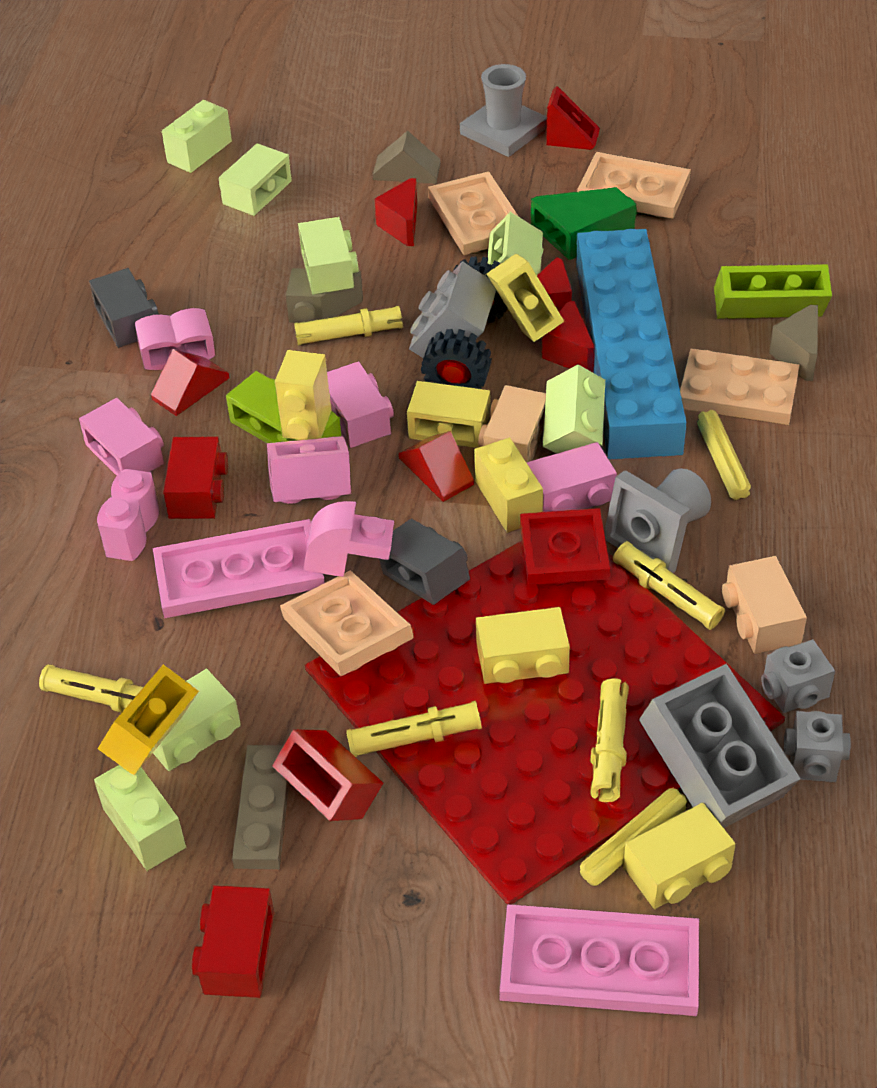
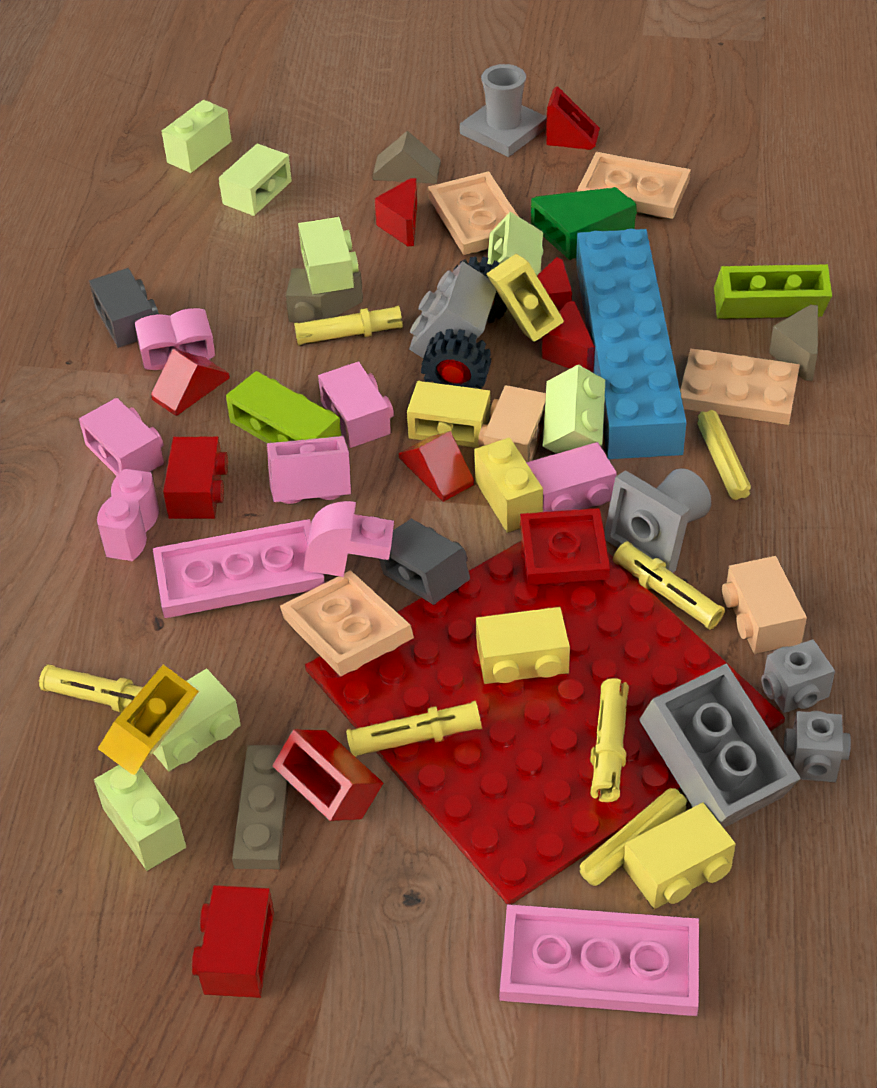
(303, 395): light yellow brick -> none

